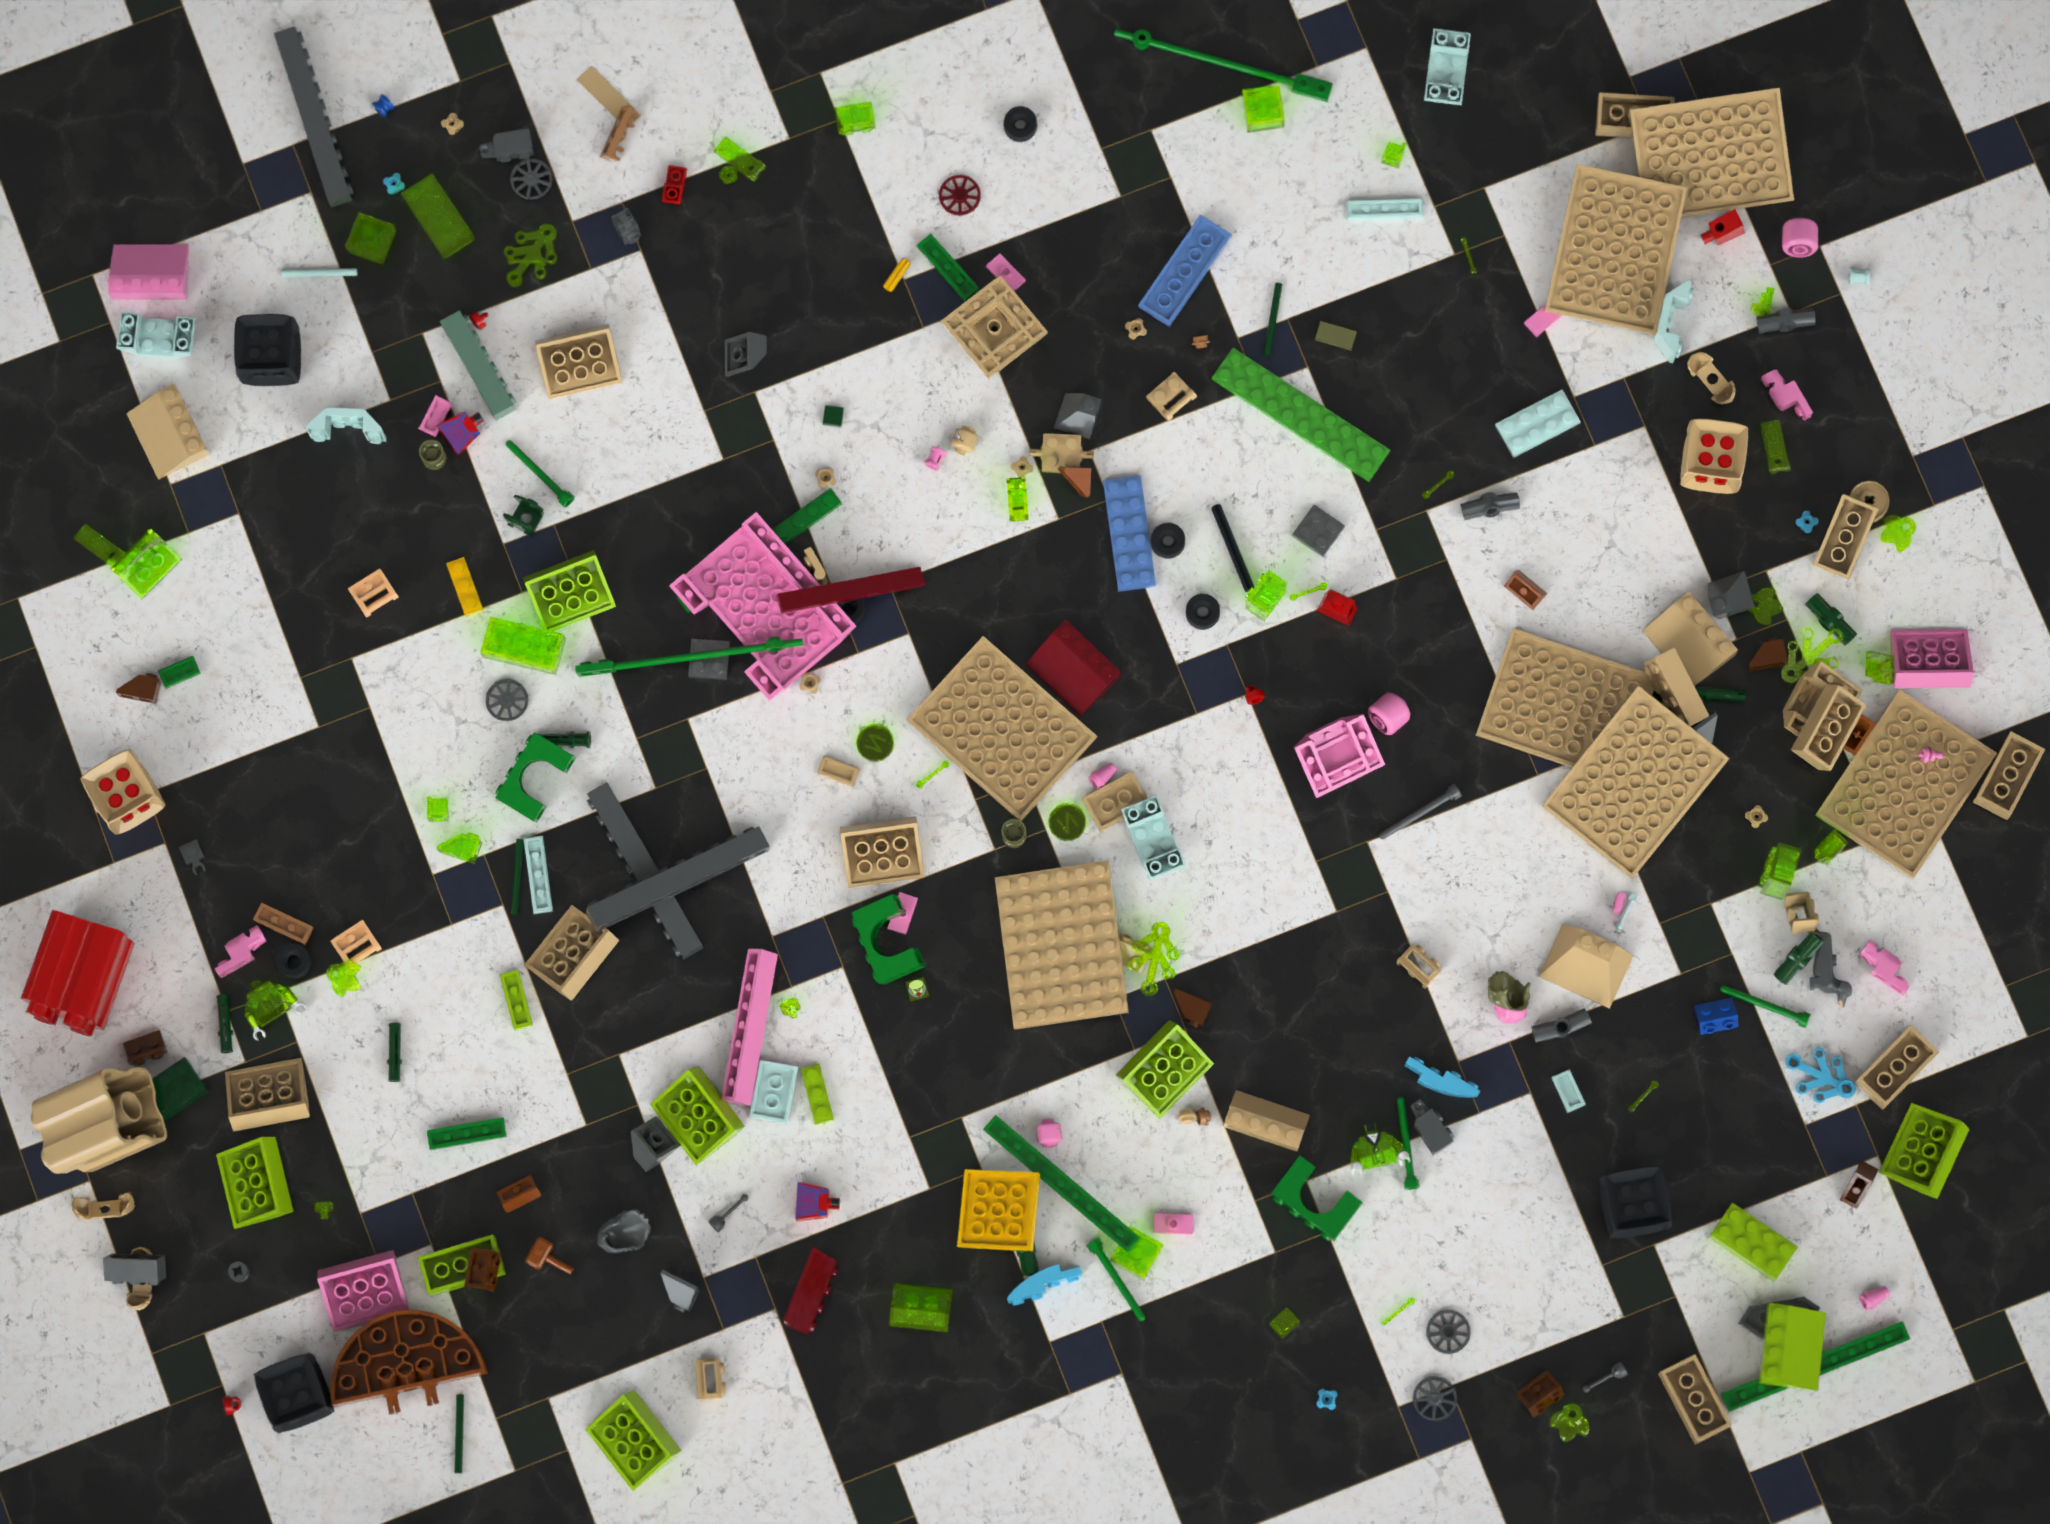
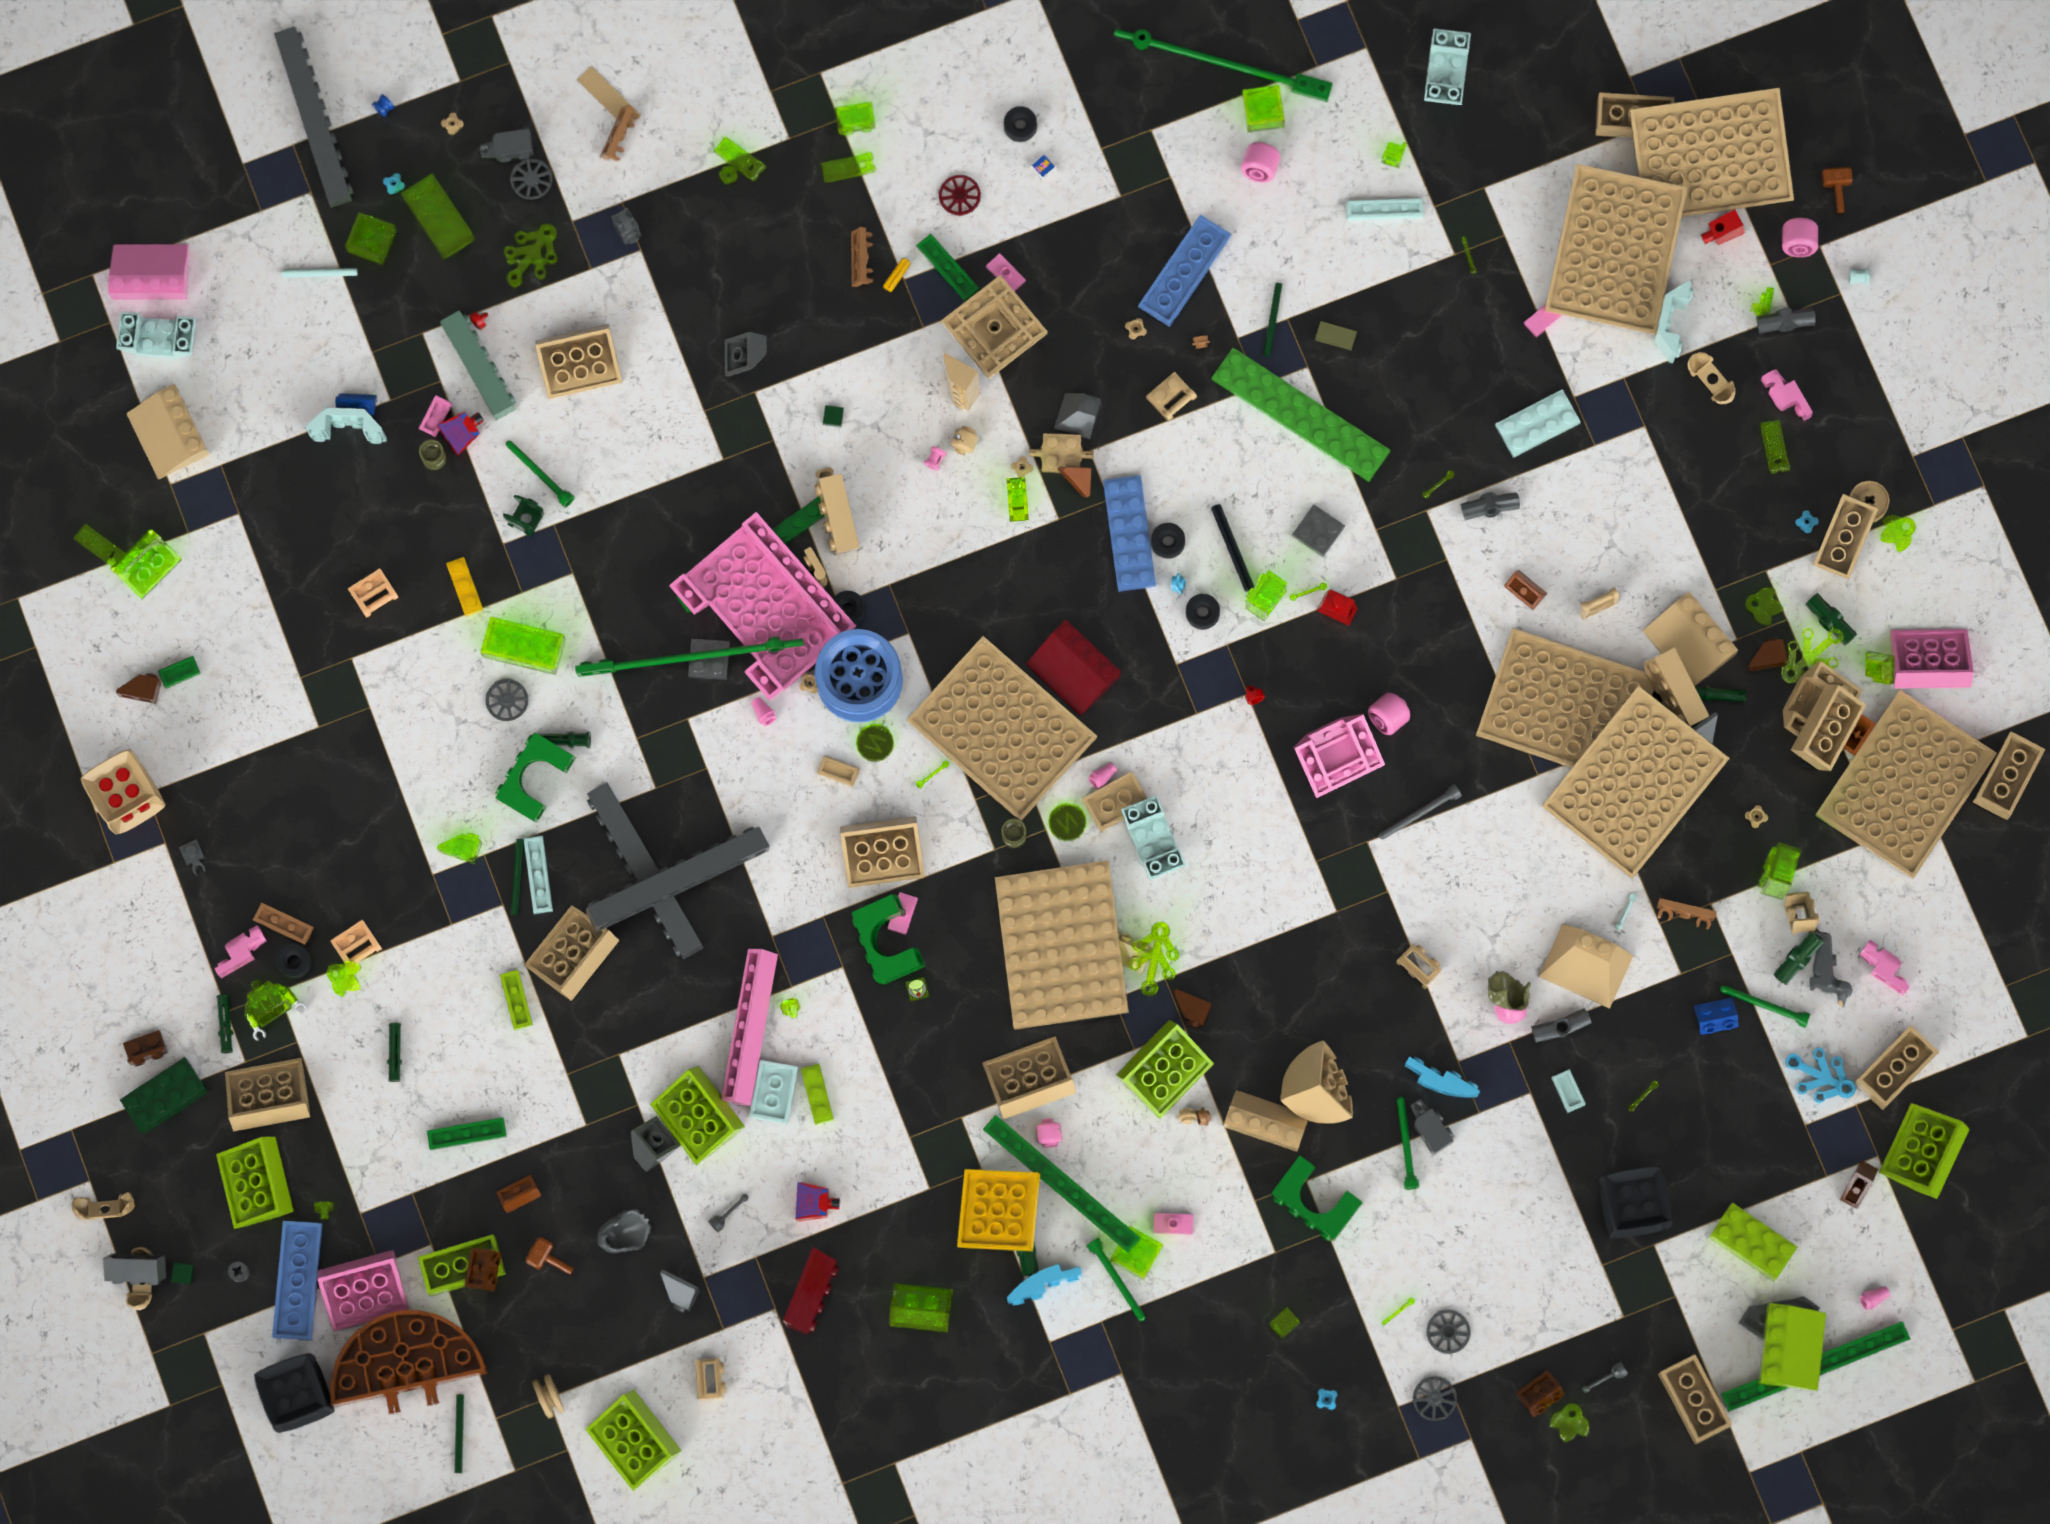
(76, 973): red brick -> none
(98, 1120): tan brick -> none
(182, 1273): none -> dark green tile
(227, 1403): red tile -> none
(267, 350): black piece -> none
(297, 1280): none -> medium blue plate
(357, 401): none -> blue bracket
(437, 809): clear neon green panel -> none
(548, 1396): none -> tan wheel
(569, 591): lime slope -> none
(674, 184): red slope -> none
(763, 712): none -> bright pink cone
(837, 514): none -> tan brick
(848, 167): none -> clear neon green plate
(850, 590): dark red tile -> none
(860, 256): none -> medium nougat plate
(882, 695): none -> medium blue wheel
(962, 382): none -> tan slope
(1029, 1077): none -> tan slope
(1043, 166): none -> tile
(1178, 583): none -> medium azure plate
(1260, 162): none -> bright pink head
(1316, 1086): none -> tan brick
(1376, 1150): clear neon green torso -> none
(1599, 604): none -> tan plate
(1618, 903): bright pink tile -> none
(1686, 911): none -> medium nougat plate
(1714, 456): tan piece -> none
(1730, 595): dark grey slope -> none
(1830, 848): clear neon green slope -> none
(1836, 178): none -> dark orange piece
(1927, 755): bright pink hair -> none

